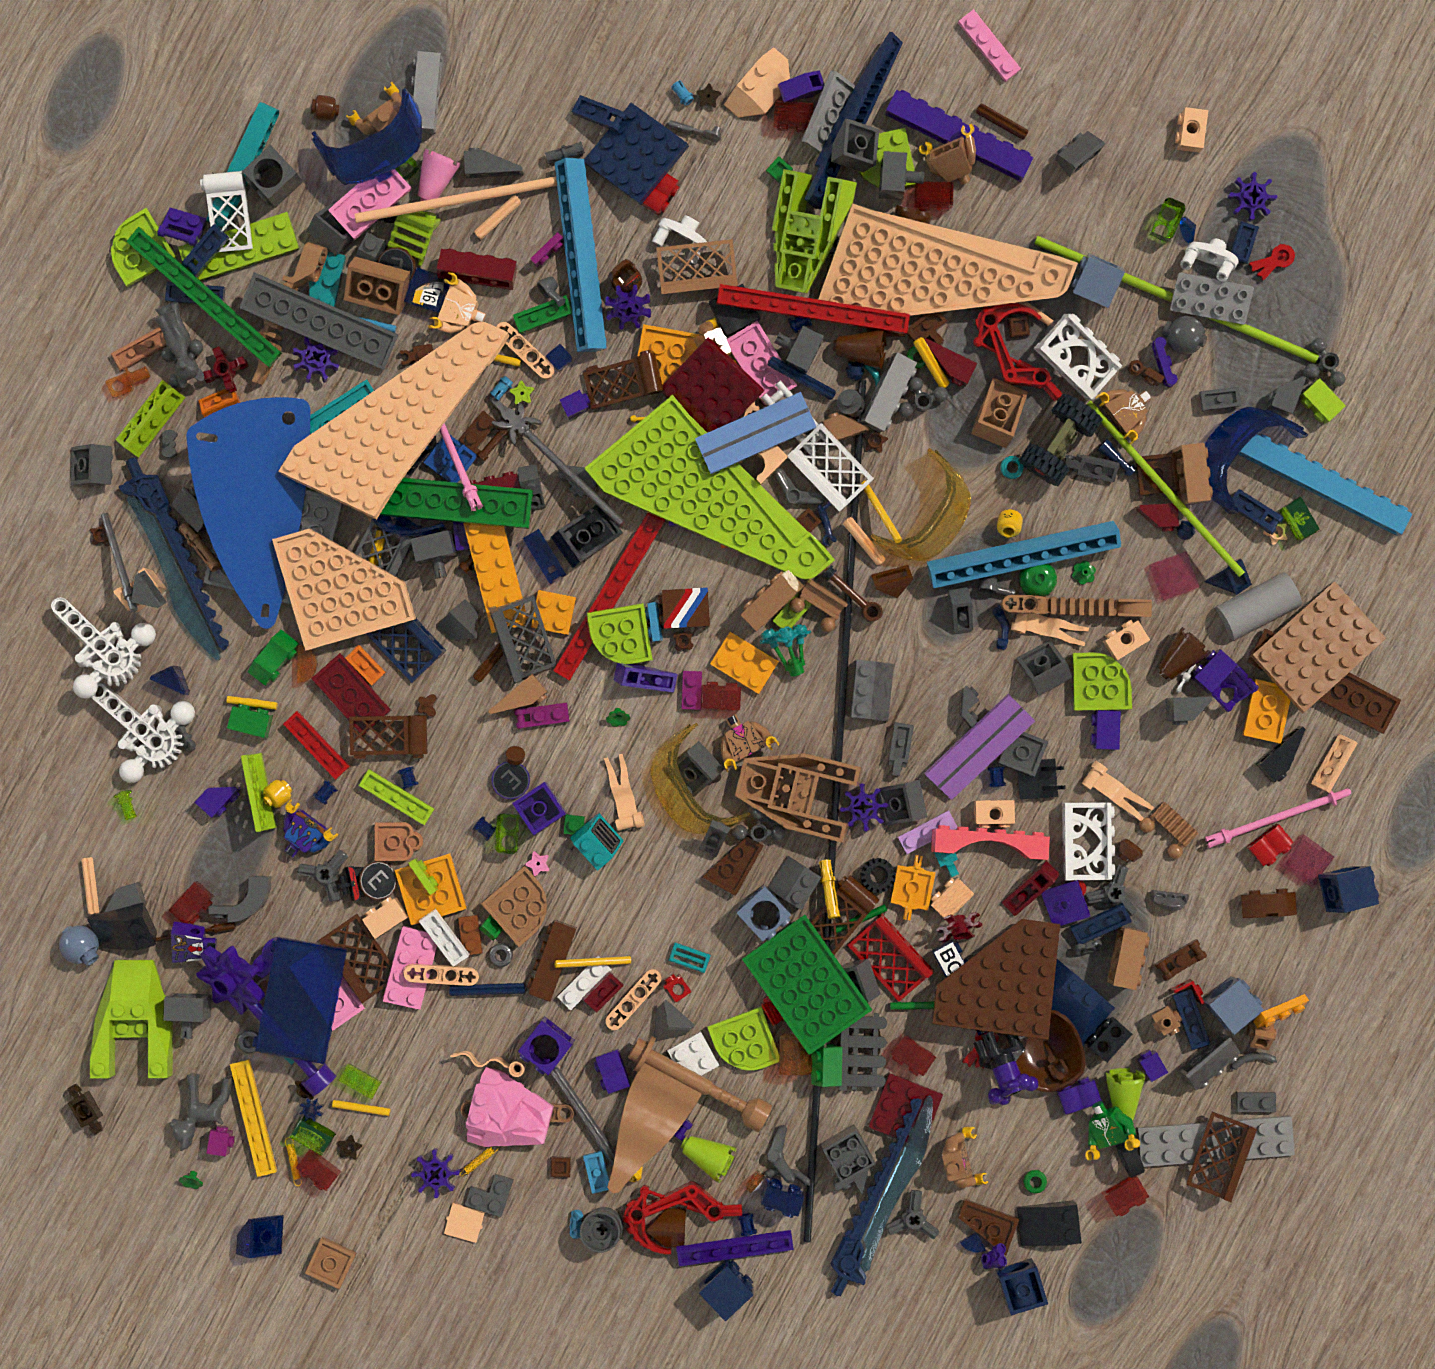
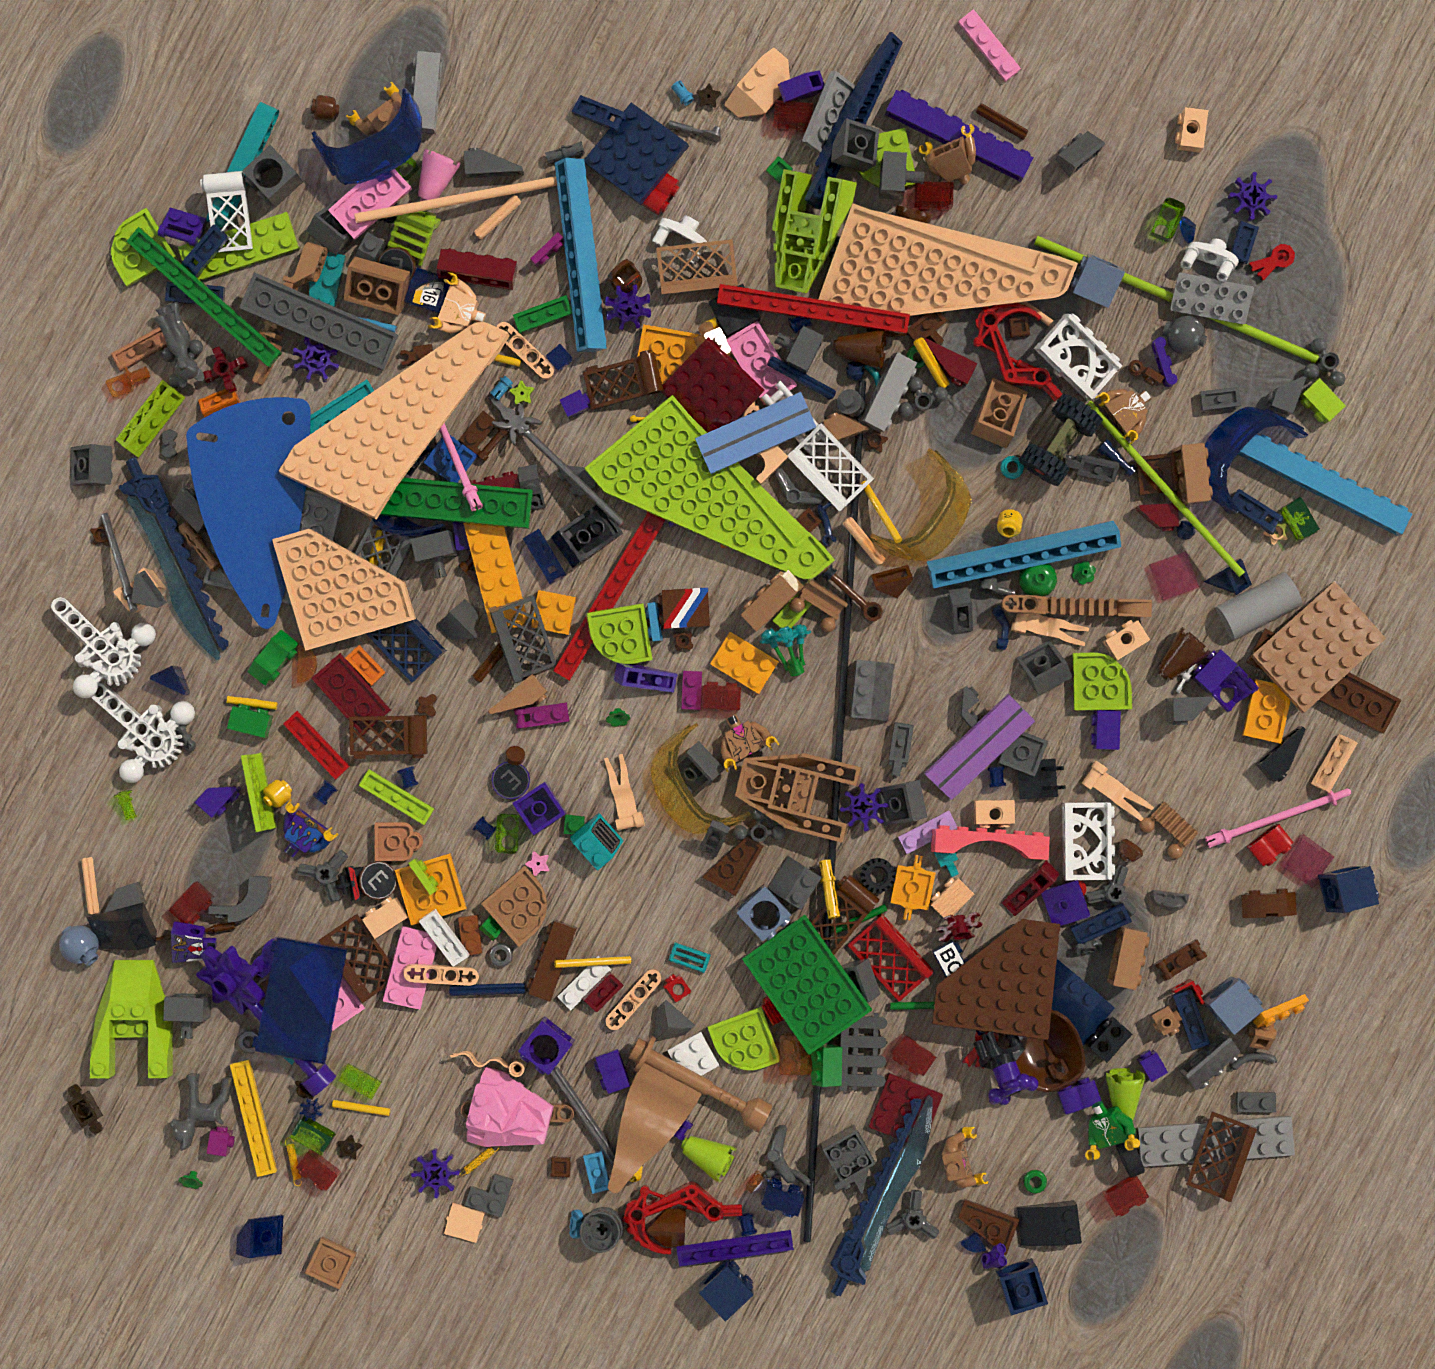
(547, 287): dark grey bar -> none

